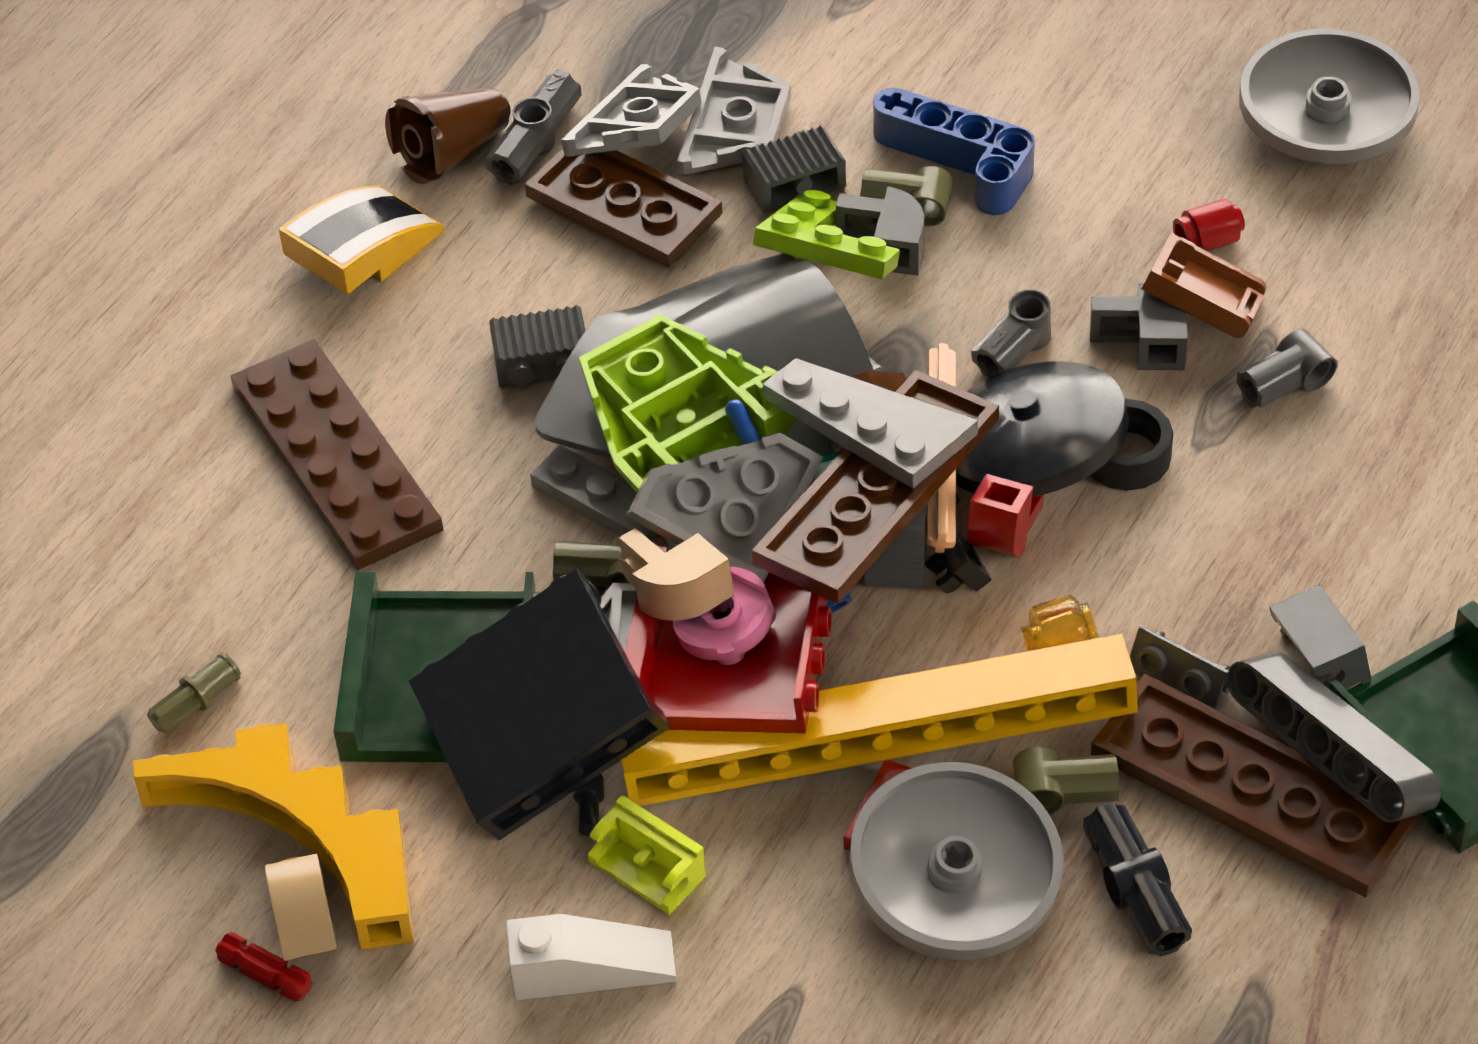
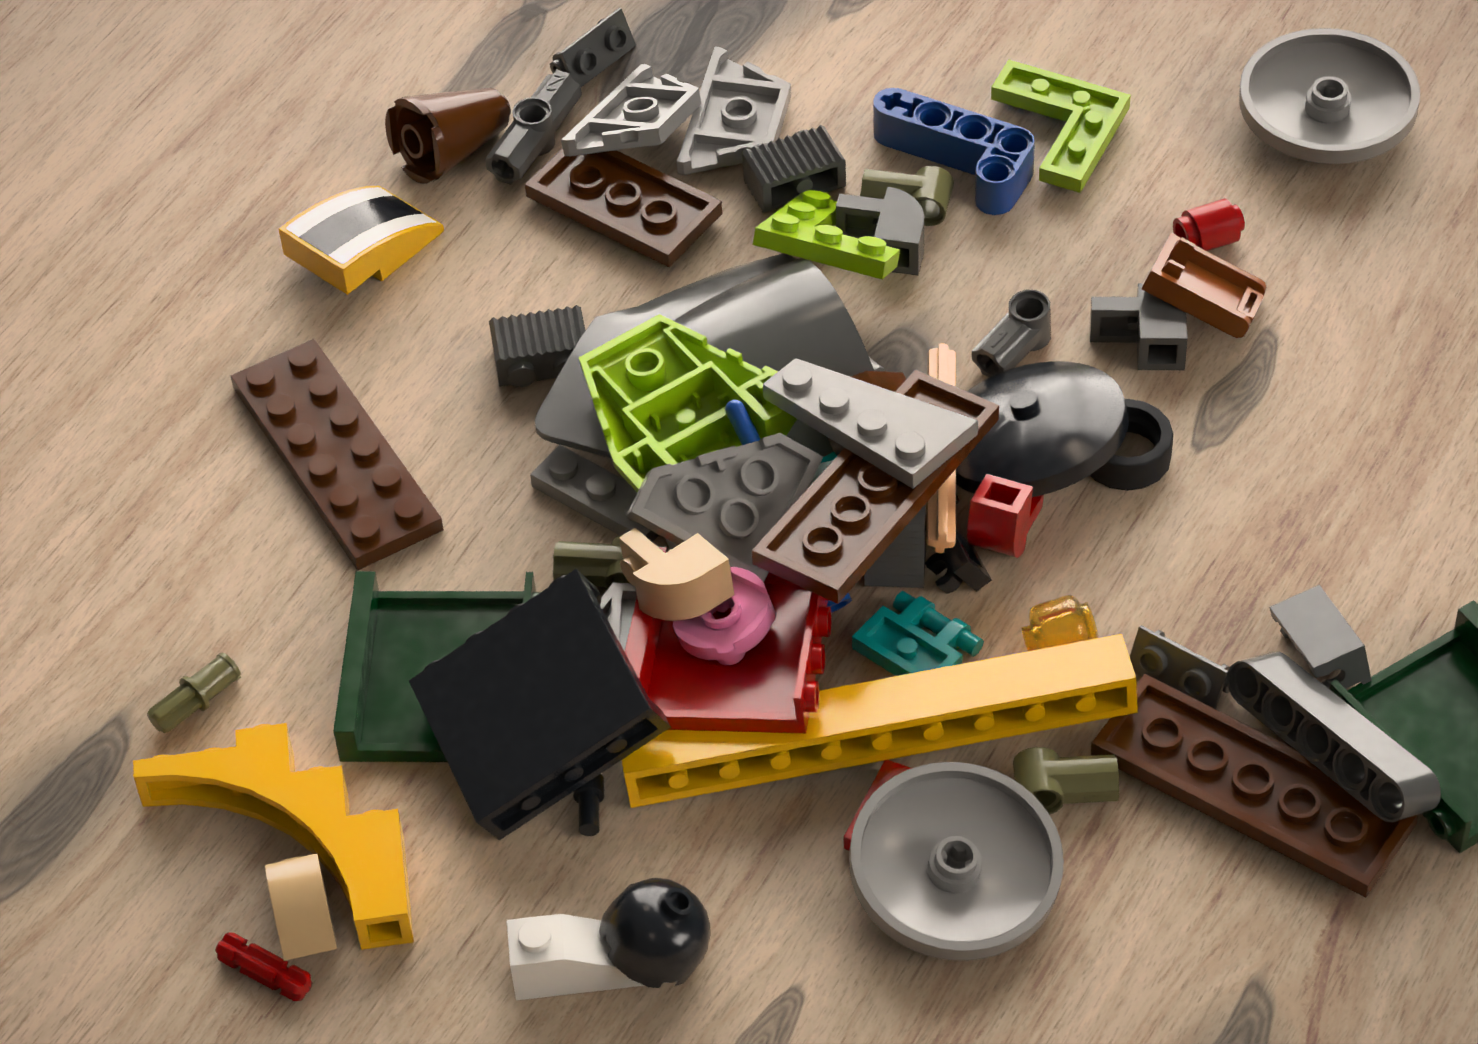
(595, 49): none -> dark grey hinge
(647, 855): neon yellow hinge -> none
(656, 932): none -> black cylinder
(902, 645): none -> teal plate
(1089, 112): none -> lime plate
(1137, 879): black piece -> none
(1296, 363): dark grey piece -> none

